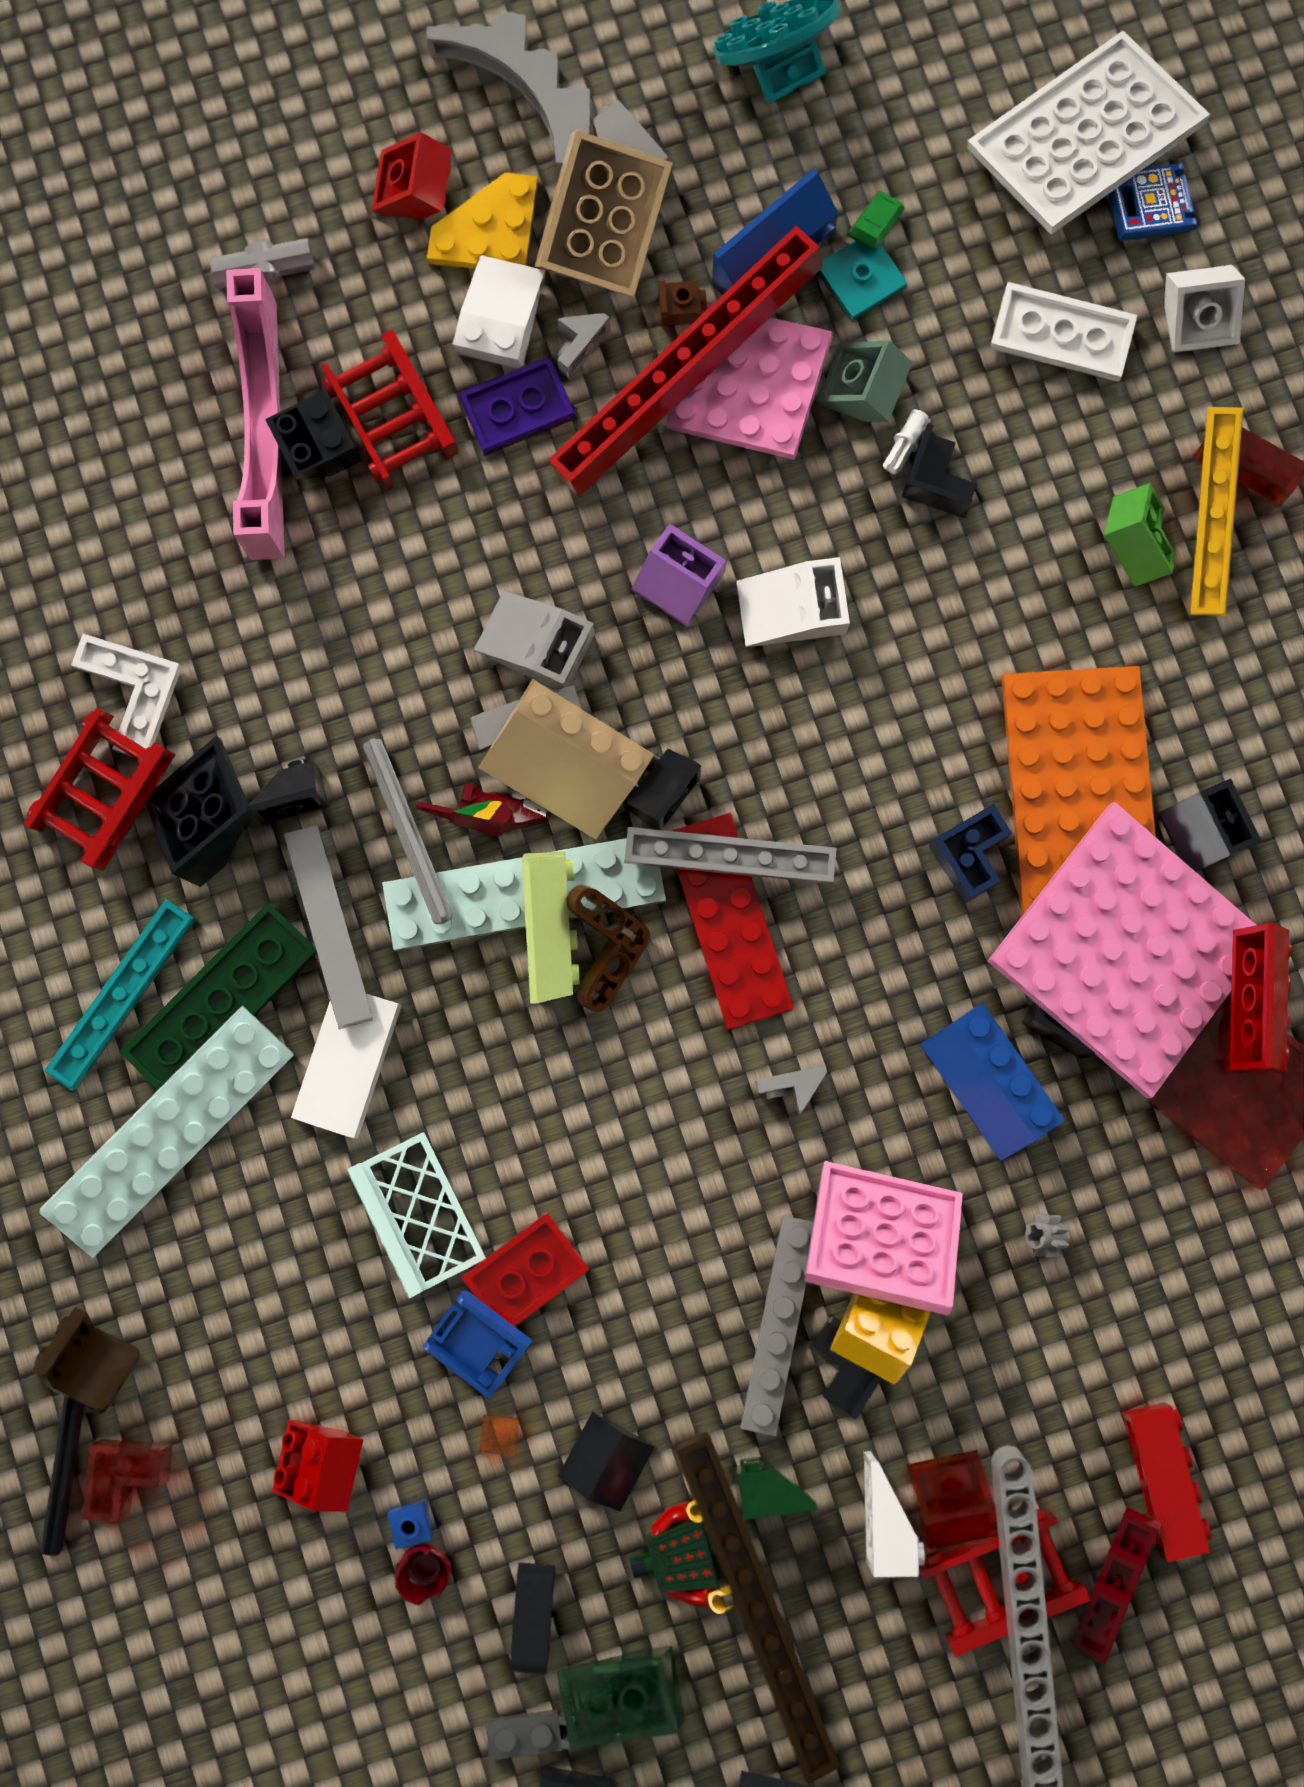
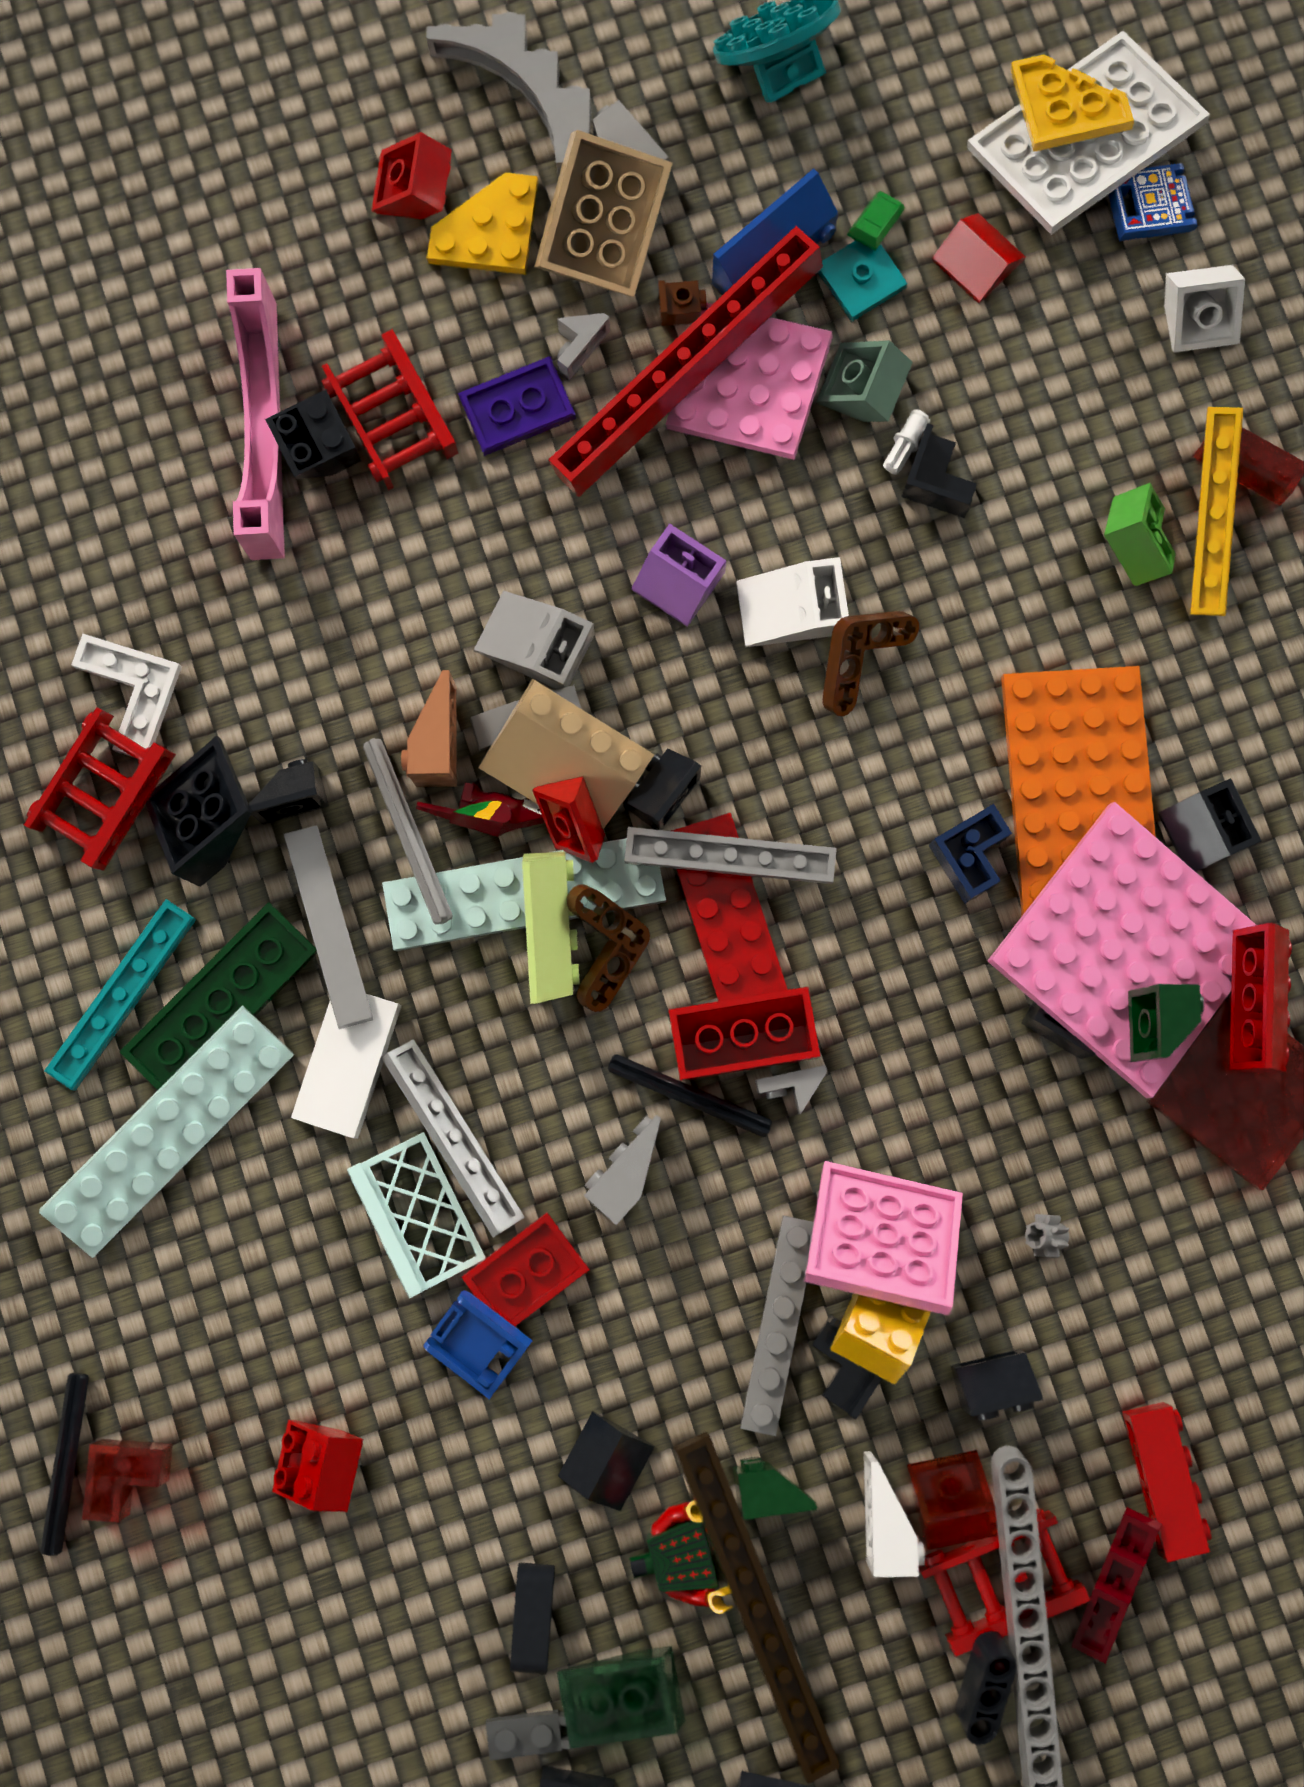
(85, 1362): dark brown bracket -> none
(272, 259): light grey piece -> none
(416, 1513): blue plate -> none
(422, 1573): dark red hair -> none
(433, 740): none -> nougat slope
(453, 1137): none -> light grey plate
(499, 312): white slope -> none
(499, 1435): clear orange tile -> none
(571, 818): none -> red slope
(625, 1179): none -> light grey slope
(690, 1095): none -> black axle
(744, 1033): none -> red slope
(849, 641): none -> reddish brown beam
(977, 256): none -> slope
(985, 1687): none -> black beam
(992, 1082): blue slope -> none
(996, 1384): none -> black slope
(1063, 331): white plate -> none
(1066, 104): none -> yellow plate
(1162, 1019): none -> dark green slope

